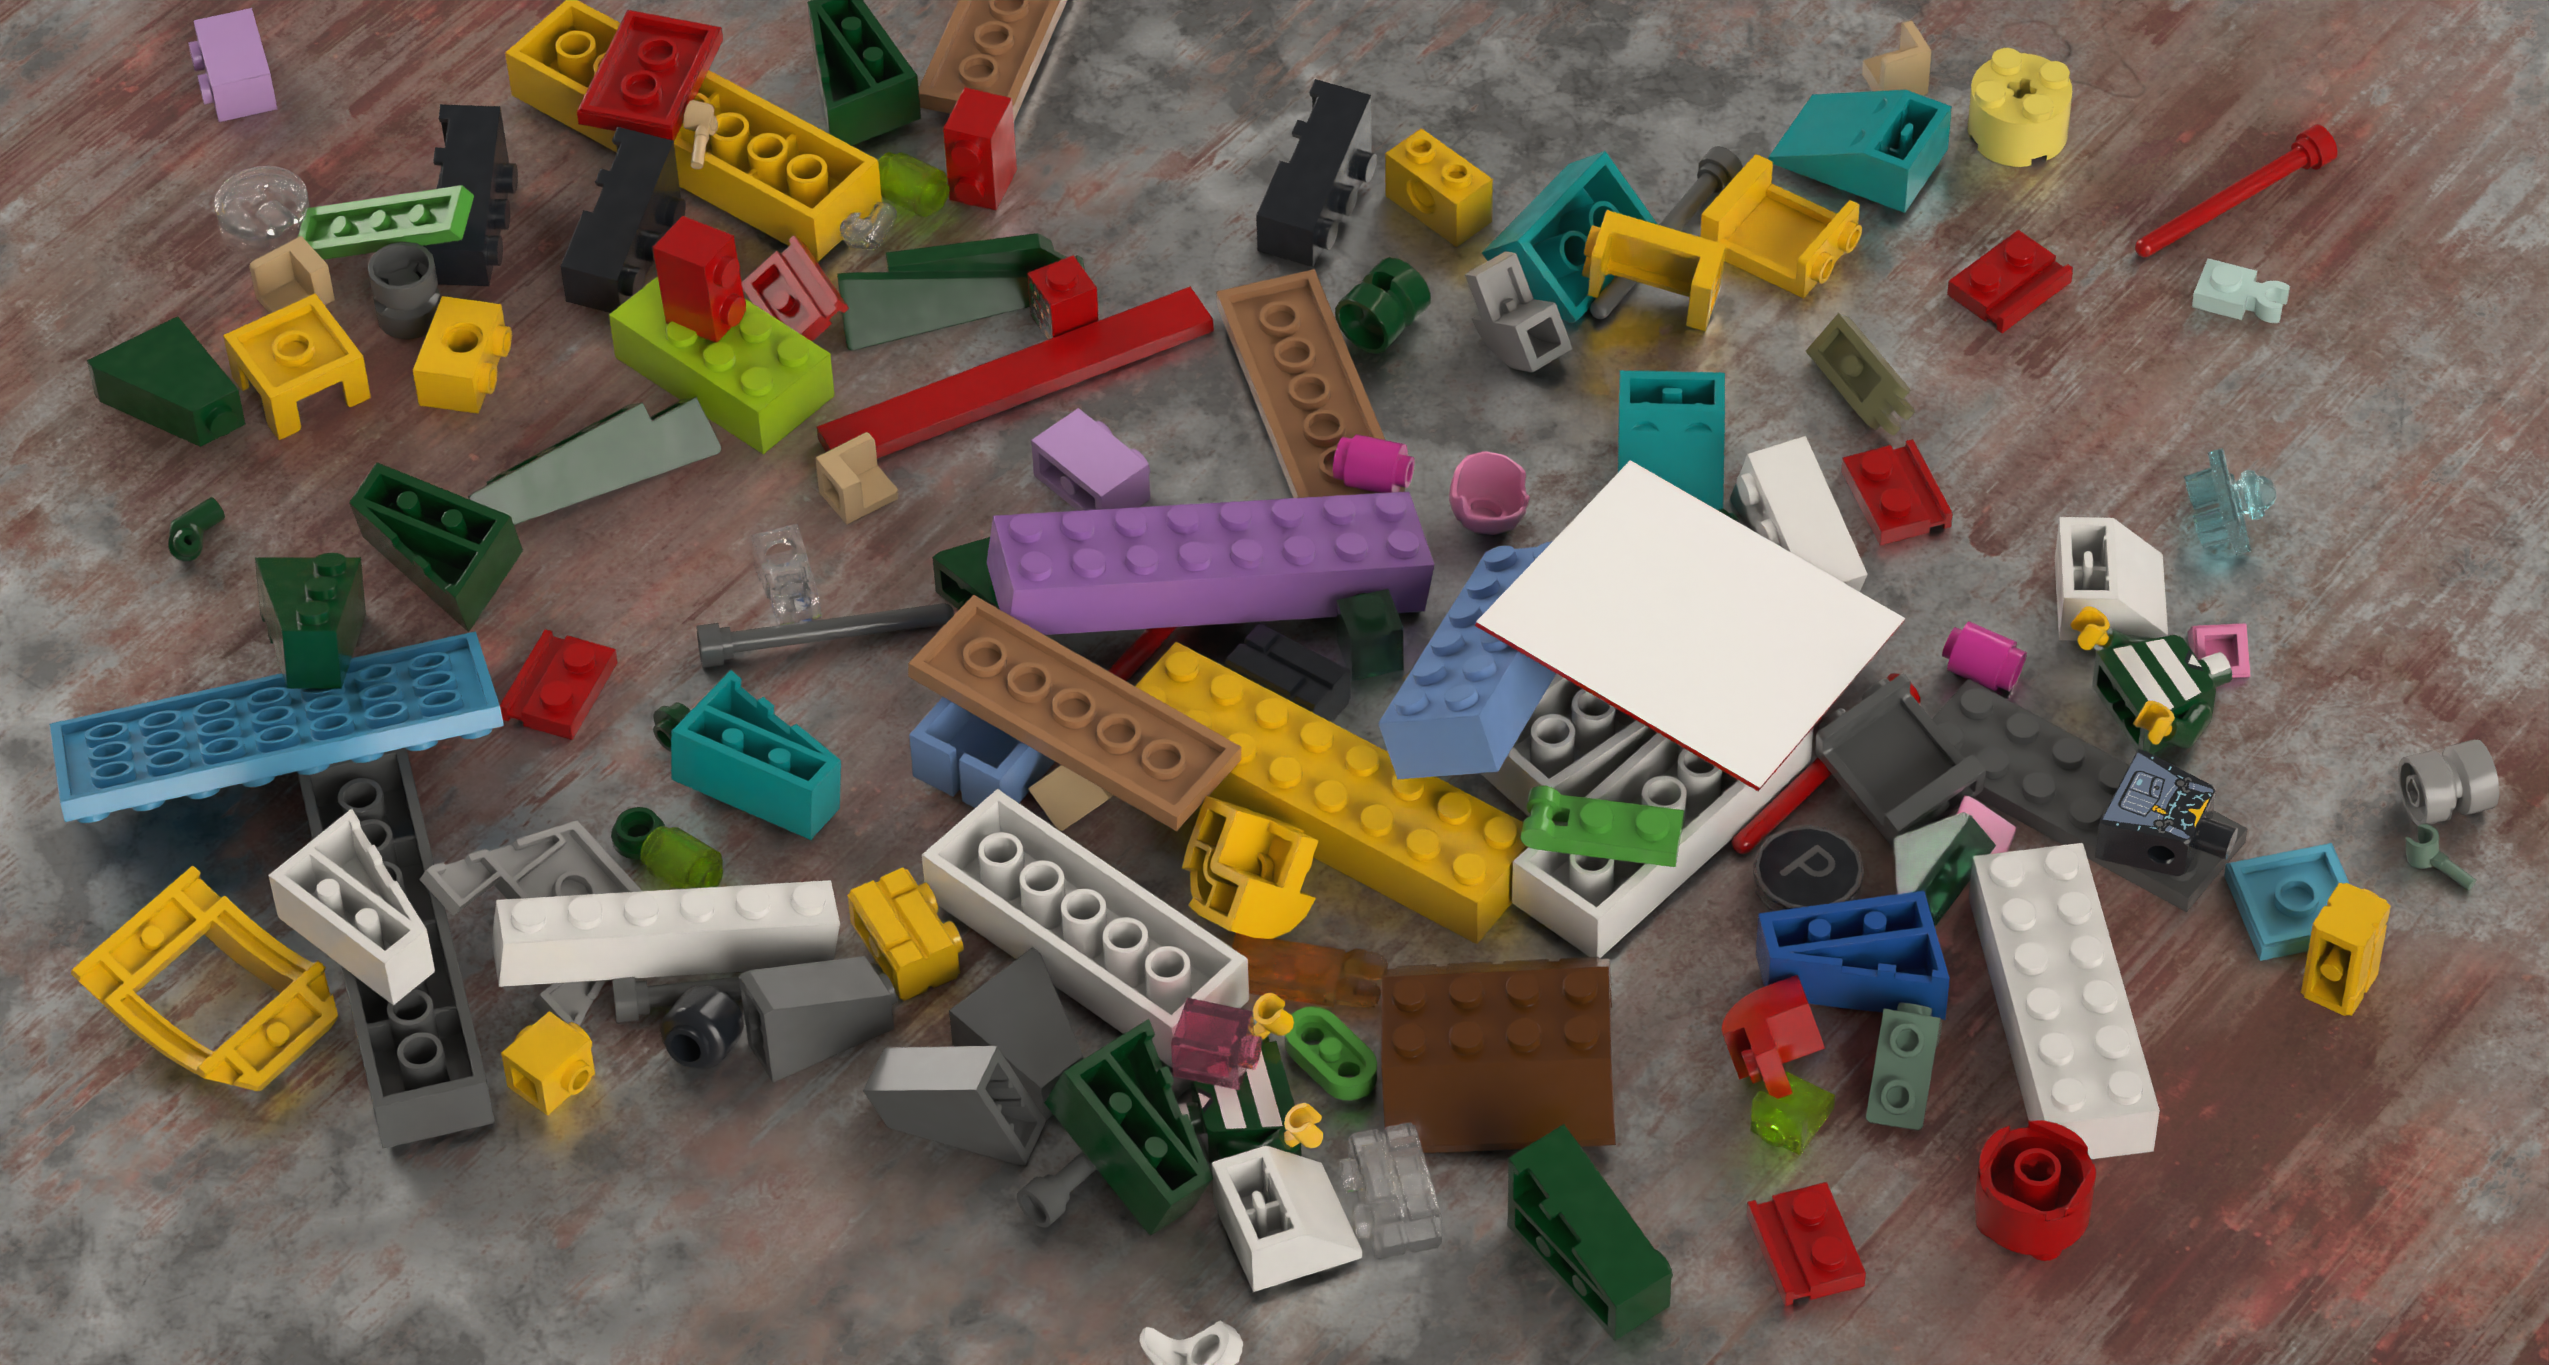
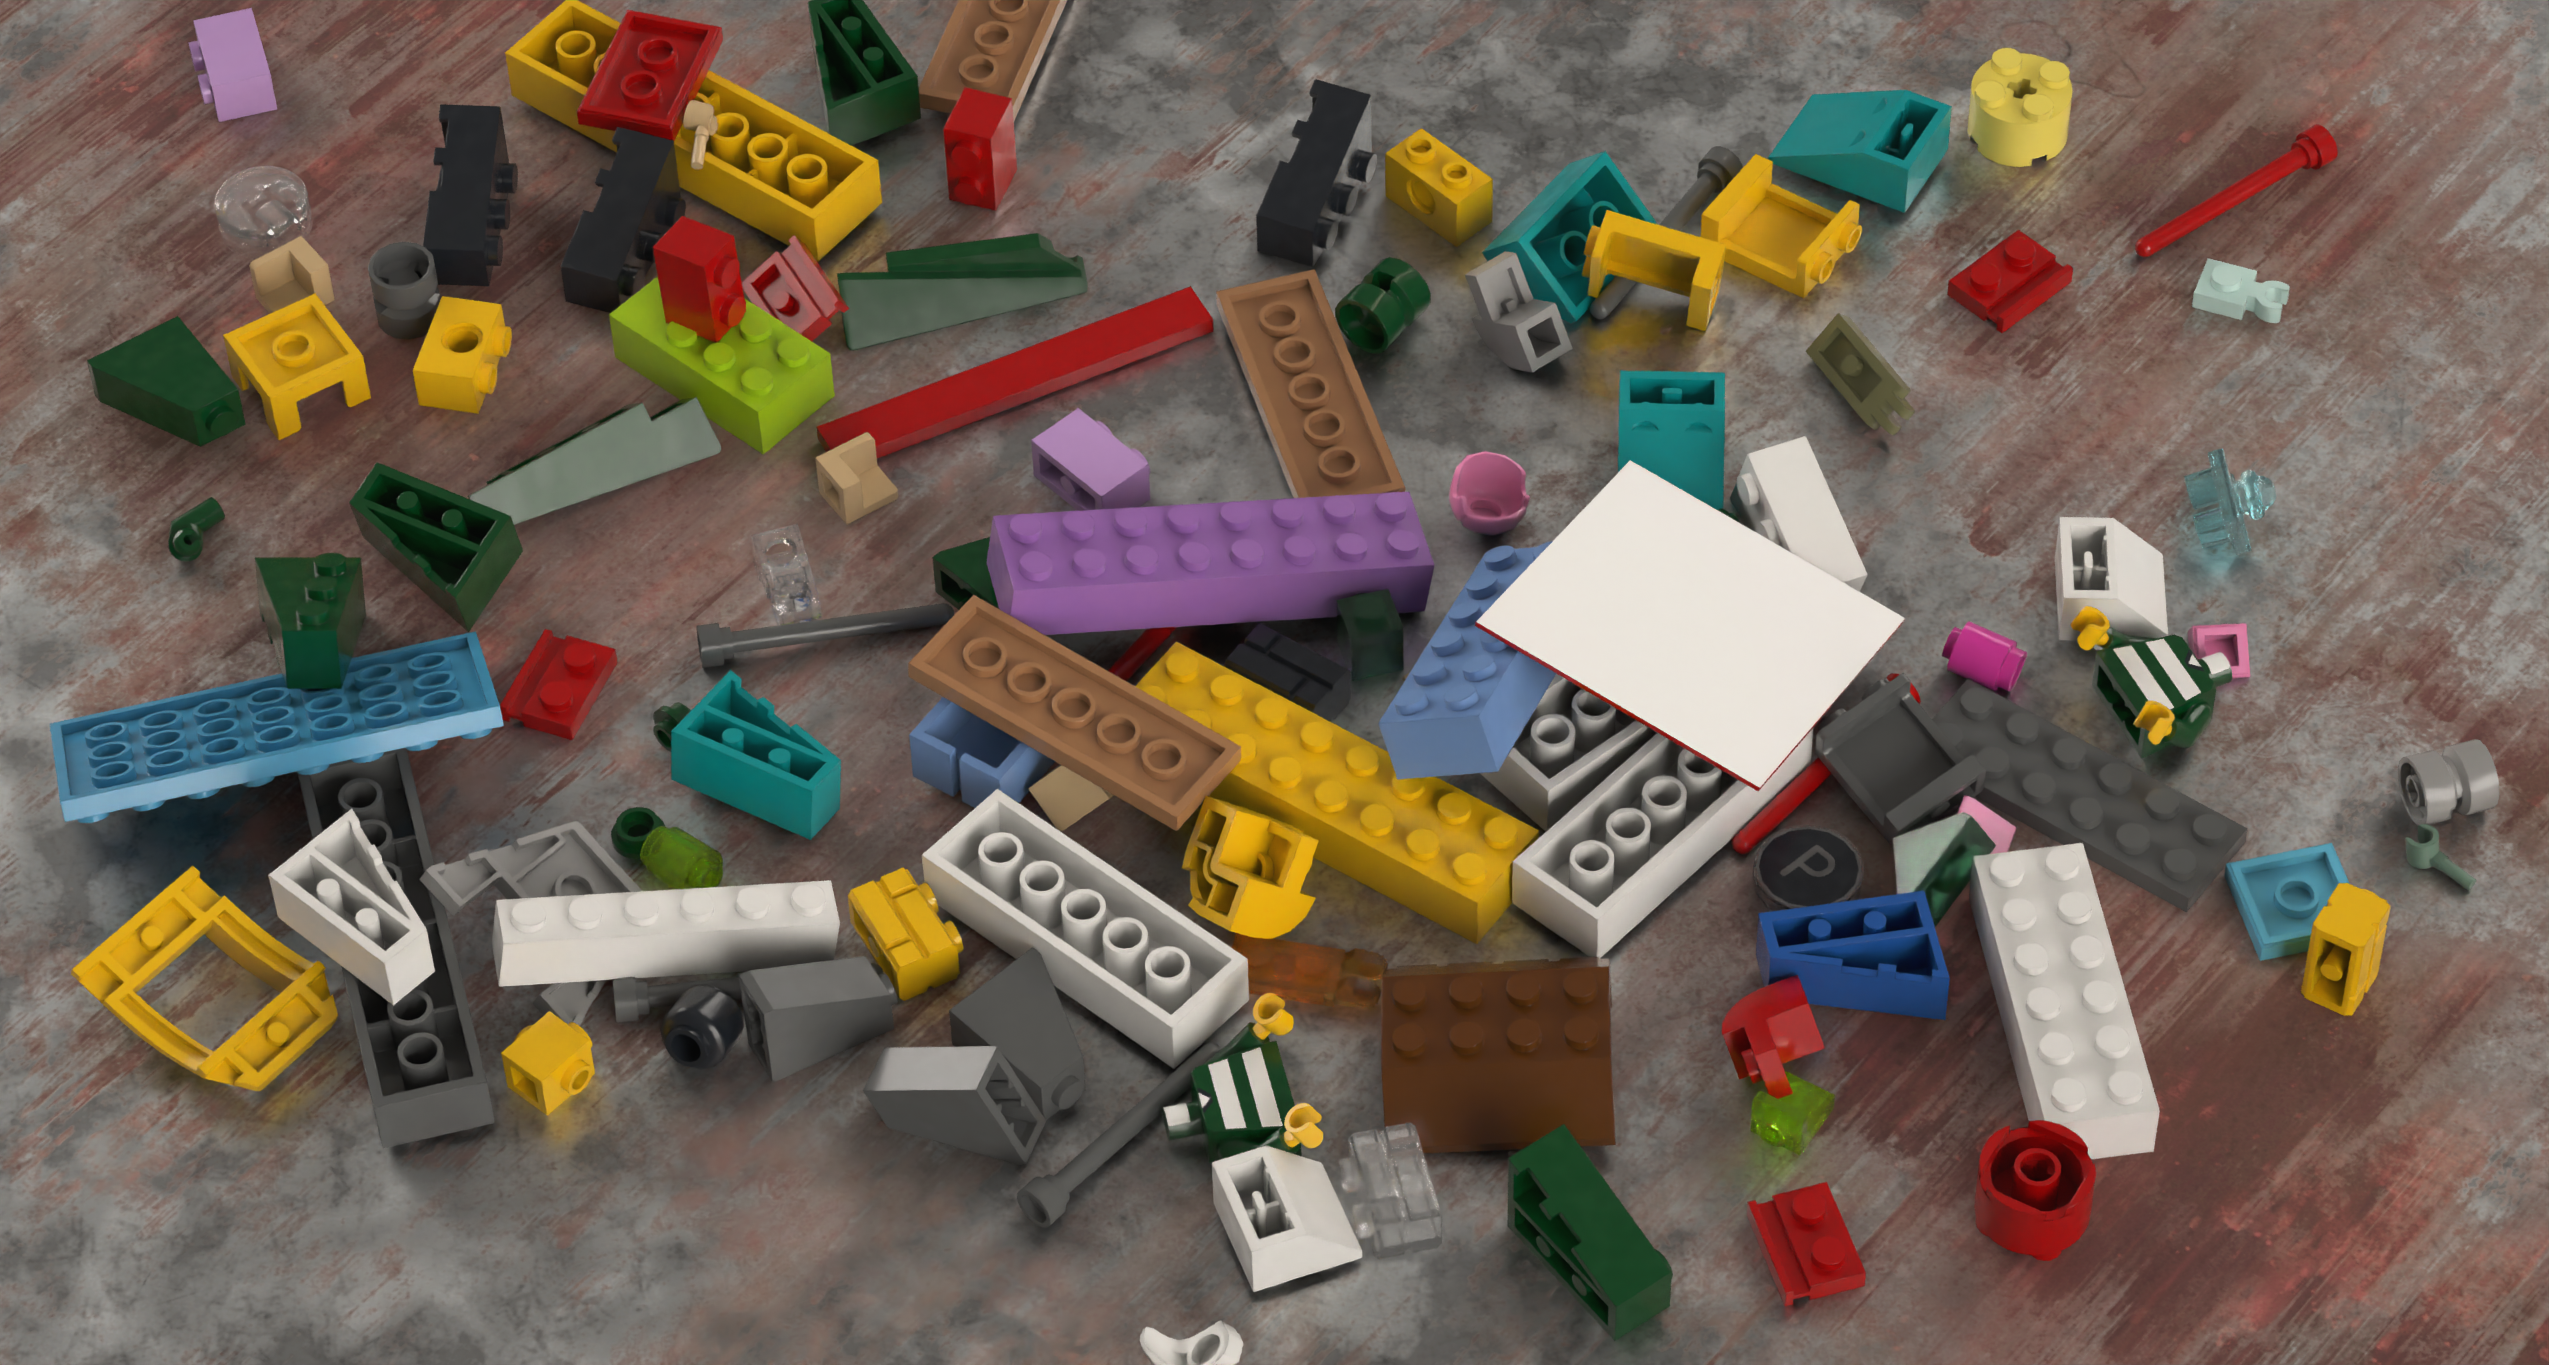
(377, 222): bright green plate -> none
(871, 232): clear arm -> none
(912, 183): clear neon green brick -> none
(1062, 297): red brick -> none
(1132, 1129): dark green wedge -> none
(1214, 1044): clear pink brick -> none
(1335, 1056): bright green plate -> none
(1373, 464): dark pink brick -> none
(1602, 828): bright green plate -> none
(1896, 492): red plate -> none
(1902, 68): tan panel -> none
(1903, 1066): sand green bracket -> none
(2161, 819): torso -> none

